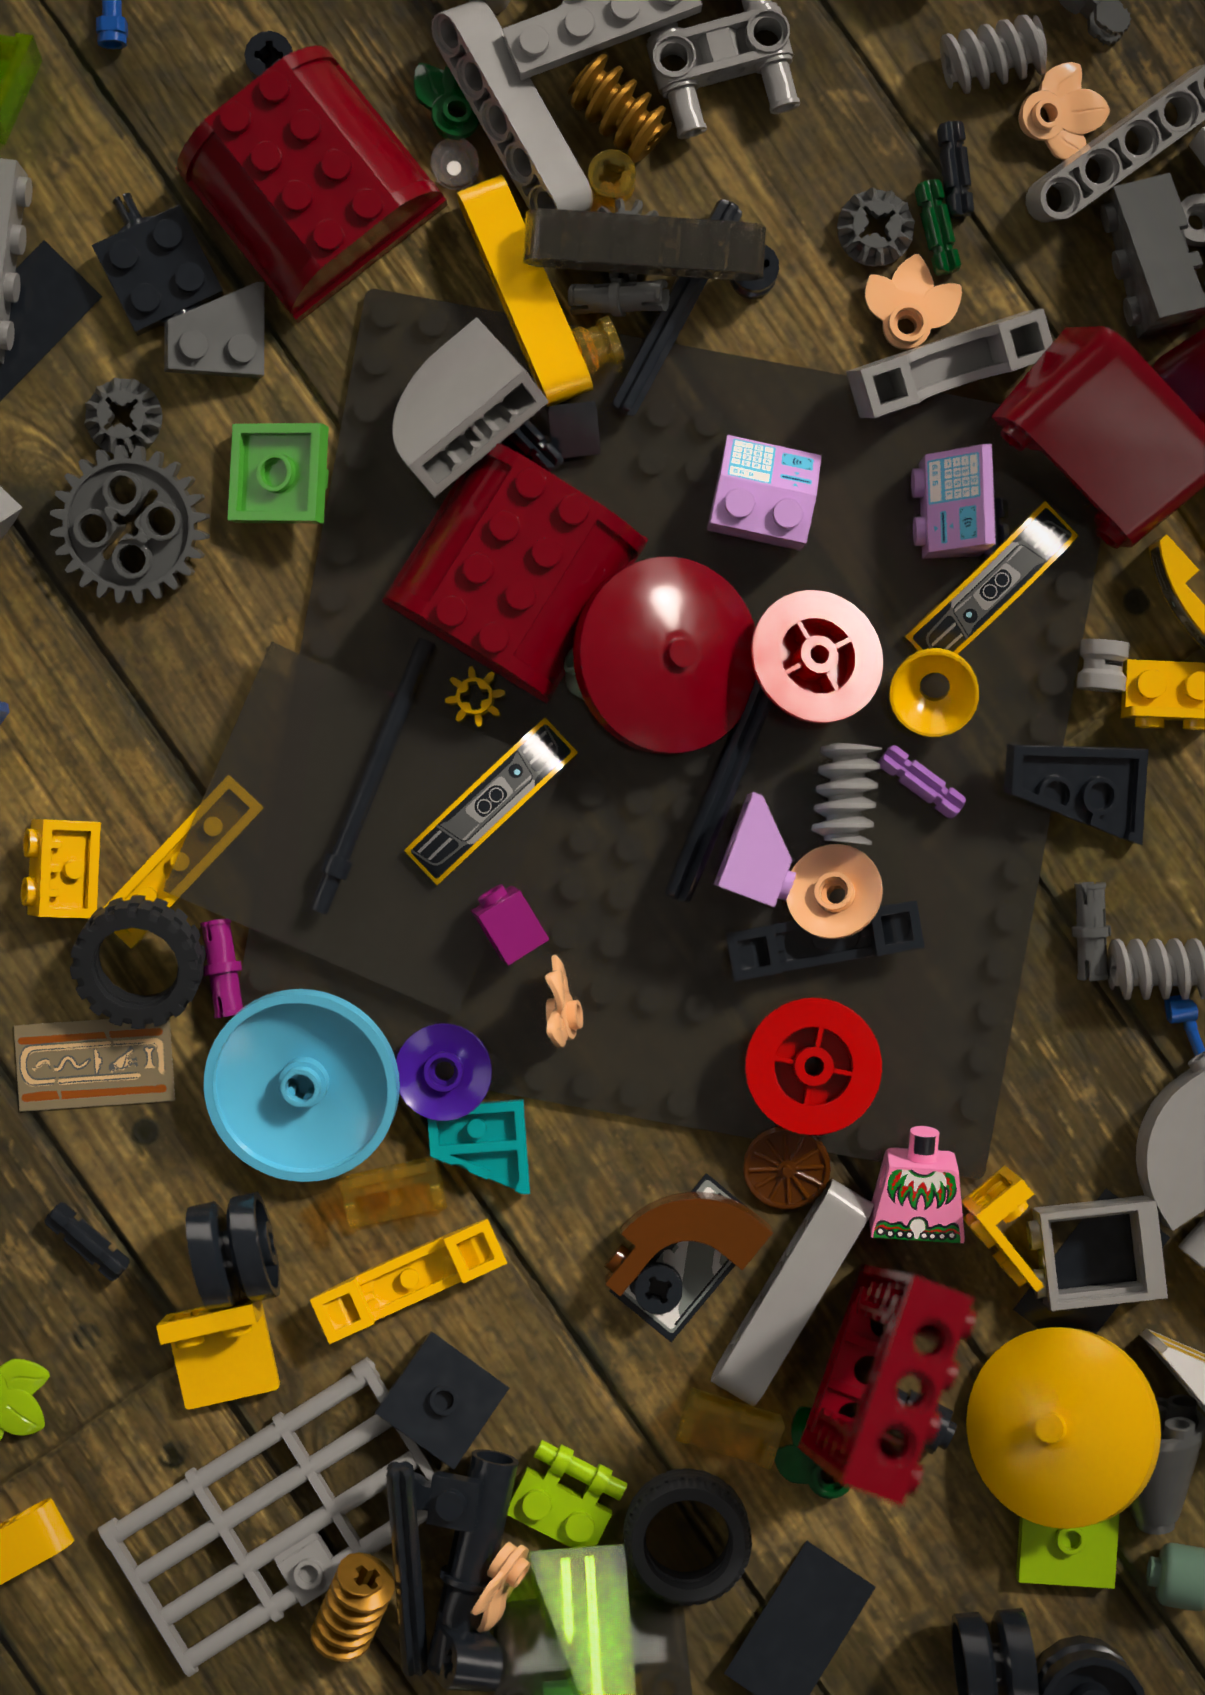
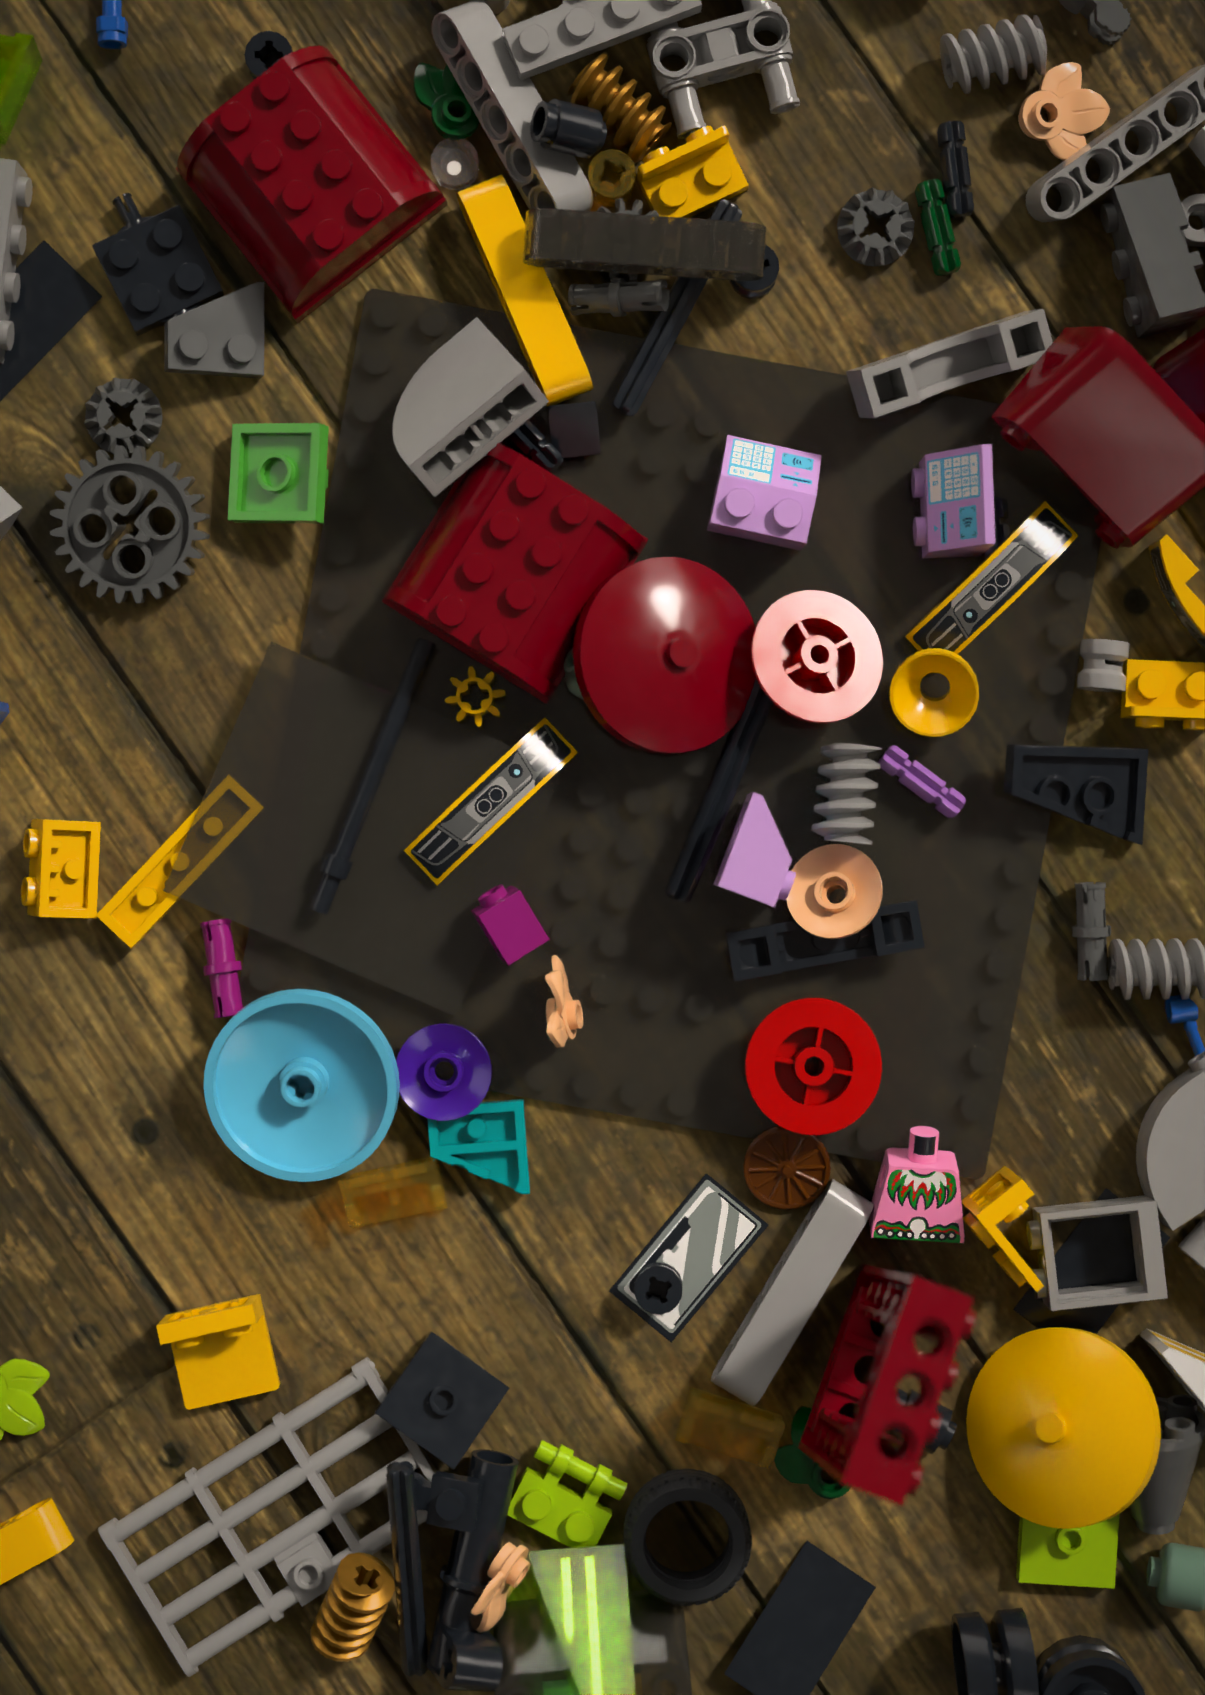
(87, 1241): black axle -> none
(92, 1064): sticker -> none
(114, 1001): black tyre -> none
(232, 1251): black wheel -> none
(407, 1279): yellow slope -> none
(568, 128): none -> black brick
(599, 344): clear yellow wheel -> none
(686, 1217): reddish brown arch -> none
(691, 175): none -> yellow bracket
(914, 298): light nougat plate -> none

